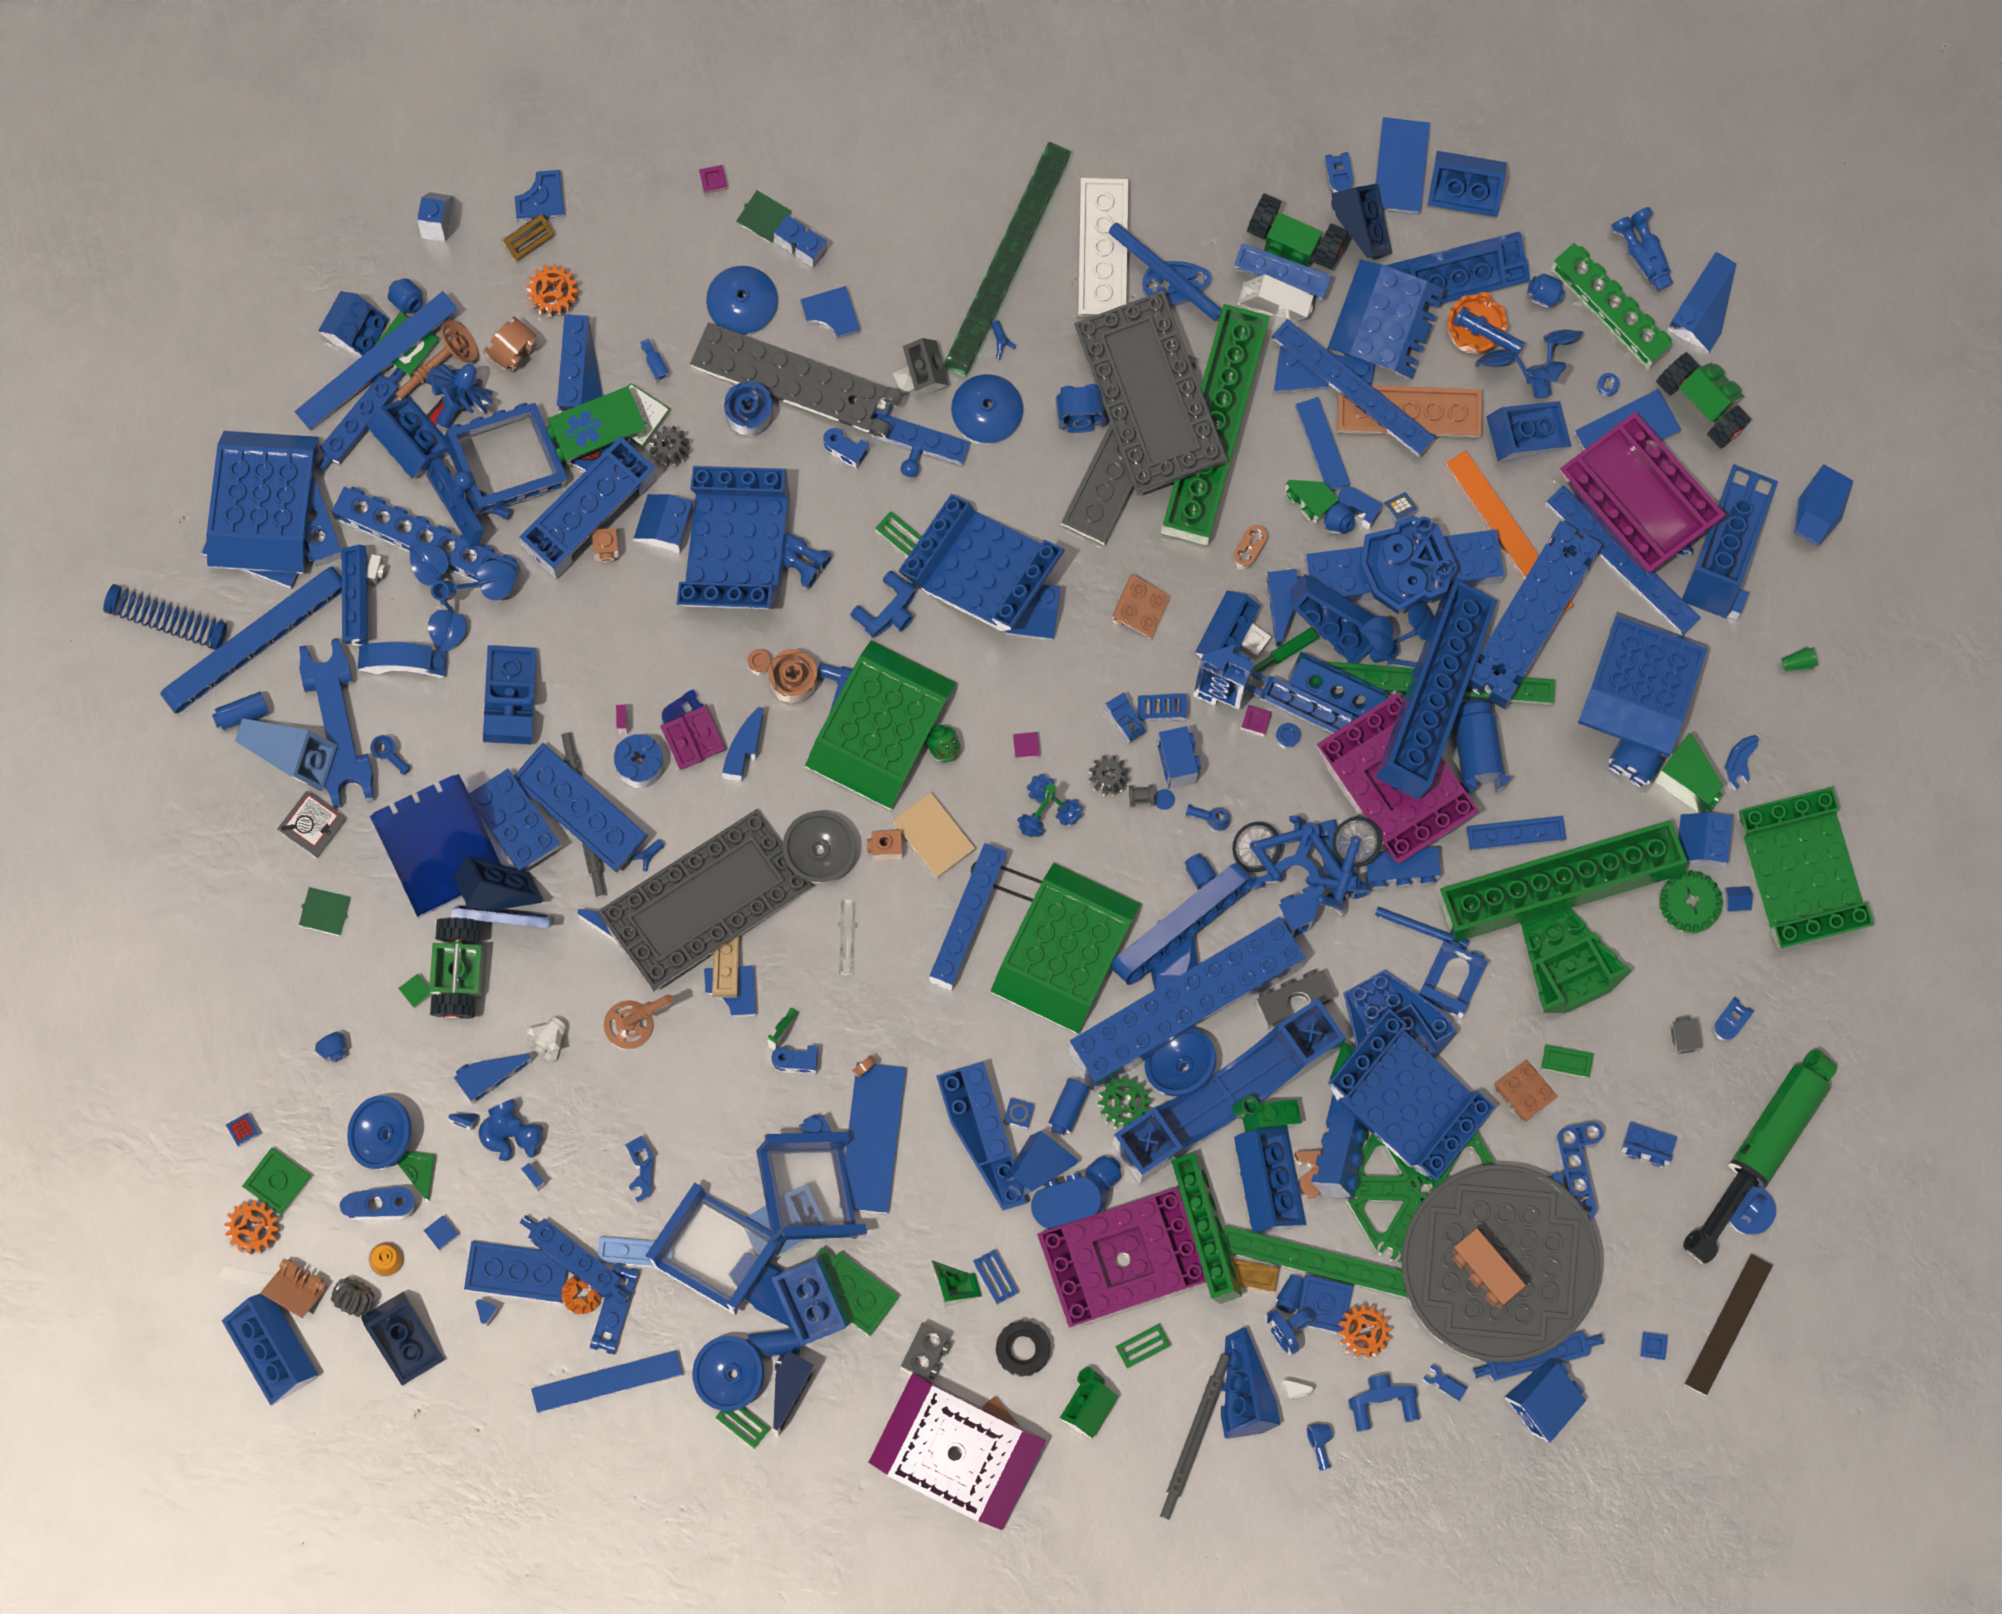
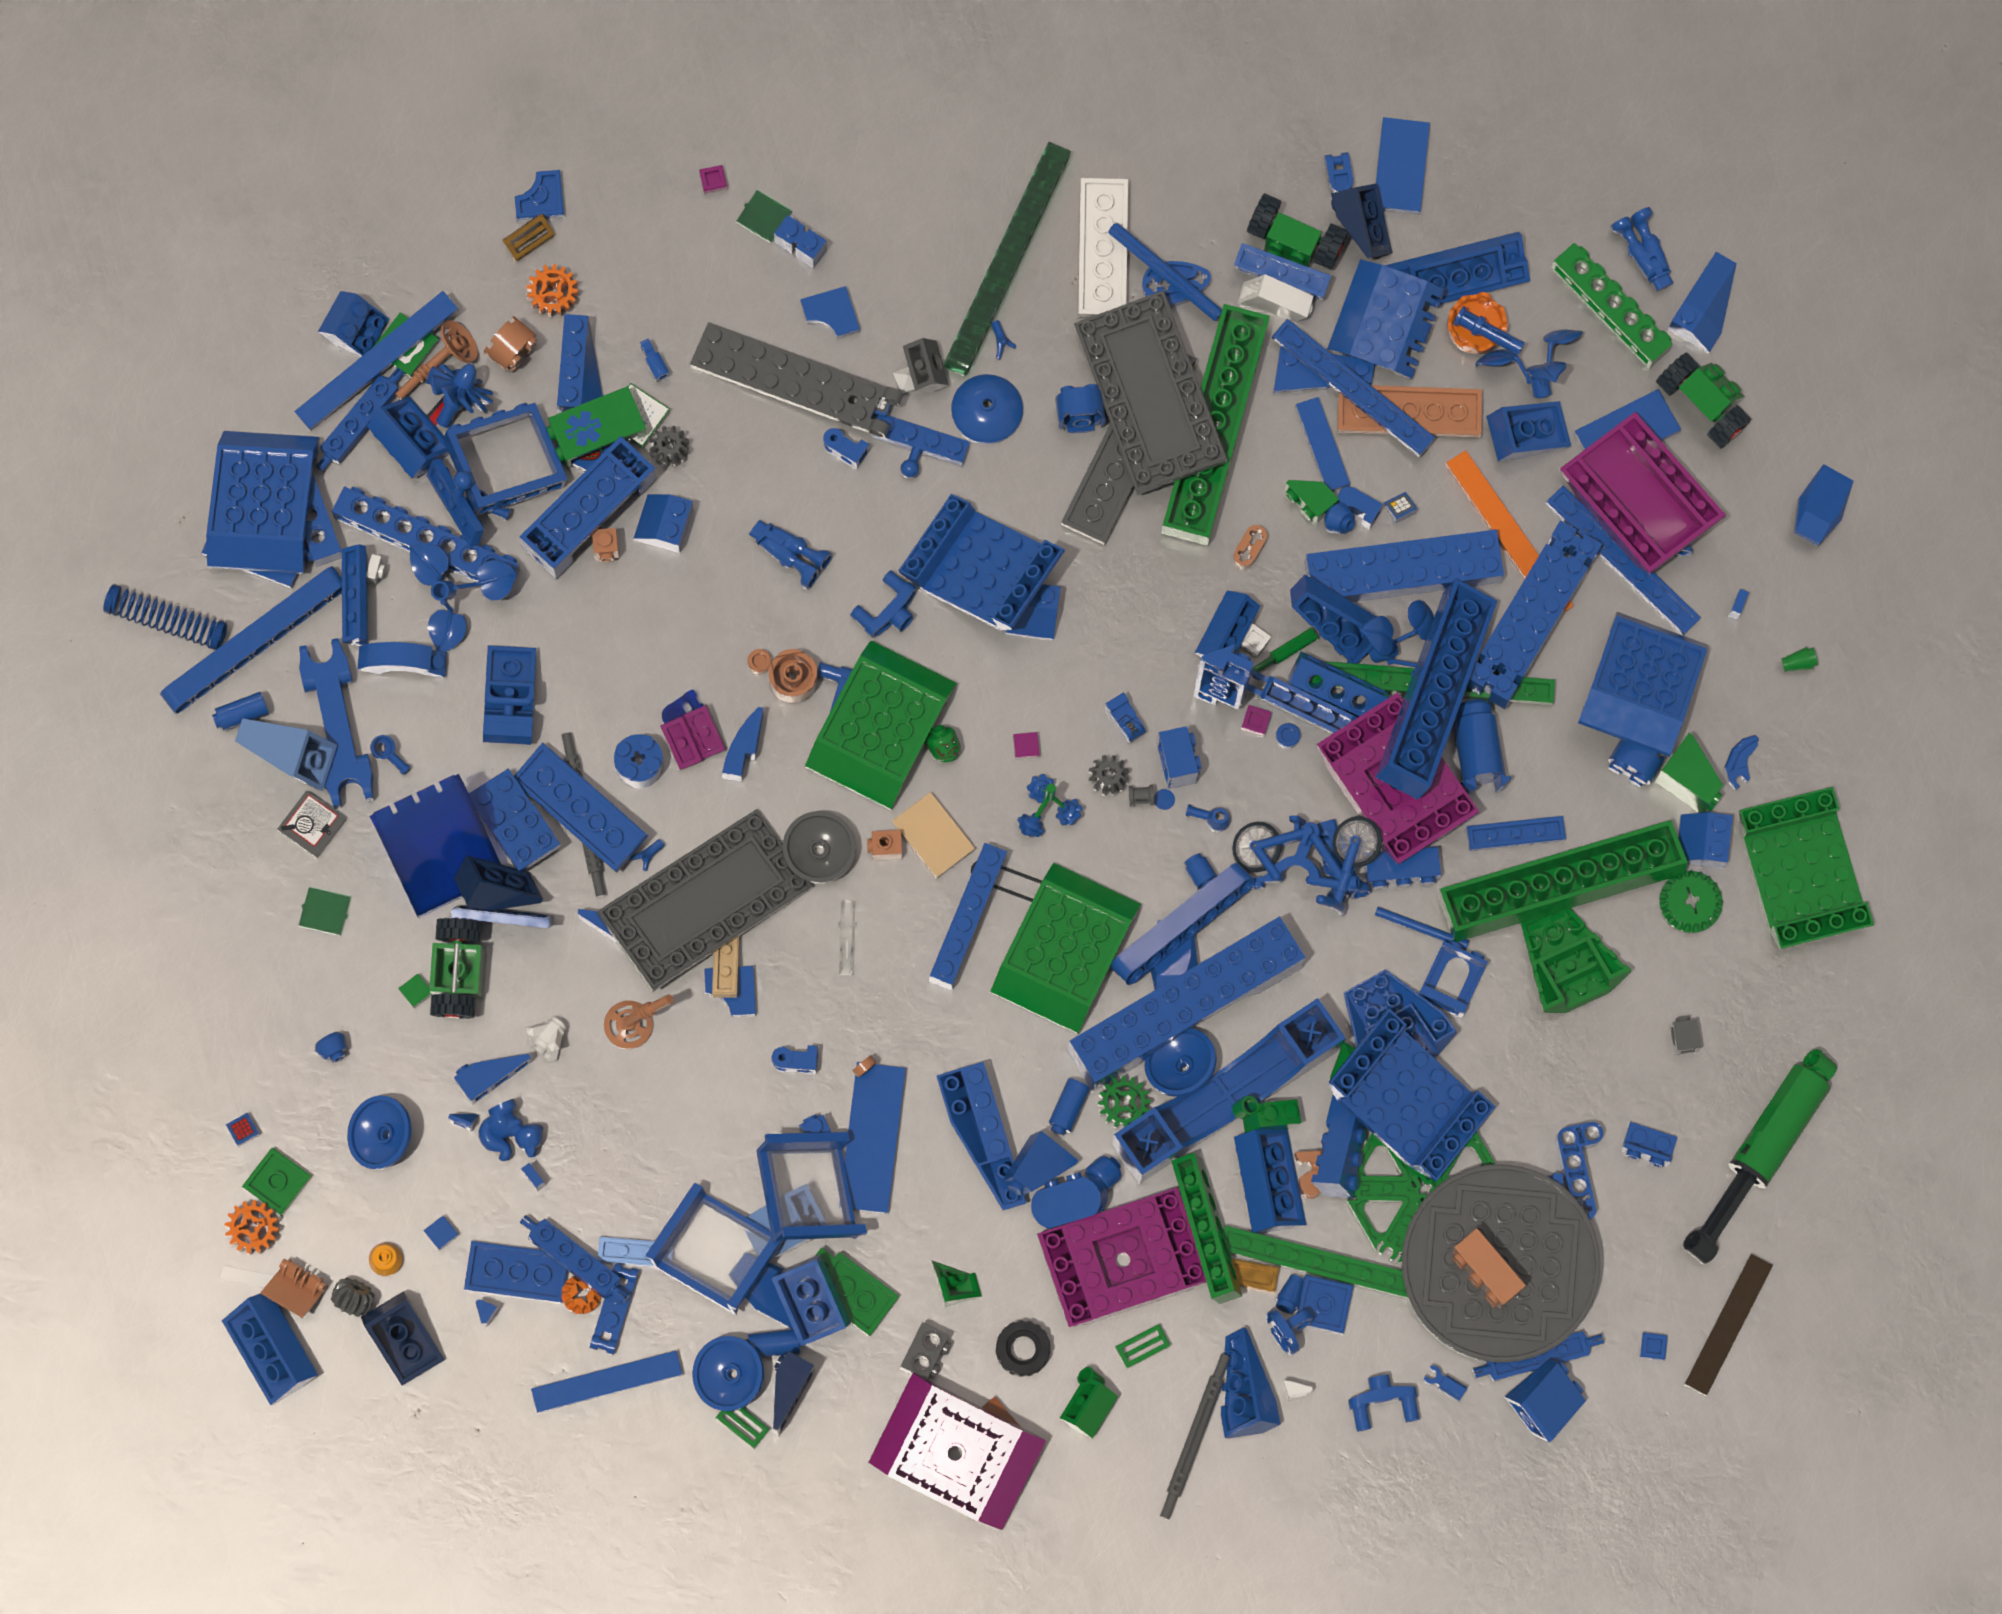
(357, 1204): blue piece -> none
(405, 296): blue head -> none
(419, 1170): green tile -> none
(434, 216): blue slope -> none
(621, 719): magenta tile -> none
(644, 1180): blue piece -> none
(736, 537): blue slope -> none
(742, 314): blue dish -> none
(746, 395): blue brick -> none
(782, 1029): green tile -> none
(879, 529): green tile -> none
(985, 1258): blue tile -> none
(1018, 1113): blue tile -> none
(1141, 606): nougat hinge -> none
(1162, 716): blue slope -> none
(1273, 1004): dark grey arch -> none
(1280, 603): blue slope -> none
(1300, 910): blue slope -> none
(1318, 1436): blue bar -> none
(1367, 1340): orange gear -> none
(1389, 571): blue brick -> none
(1467, 183): blue slope -> none
(1525, 1090): nougat hinge -> none
(1545, 290): blue head -> none
(1567, 1061): green tile -> none
(1608, 392): blue bush -> none
(1727, 1026): blue plate -> none
(1729, 545): blue piece -> none
(1738, 898): blue slope -> none
(1754, 1213): blue tile -> none

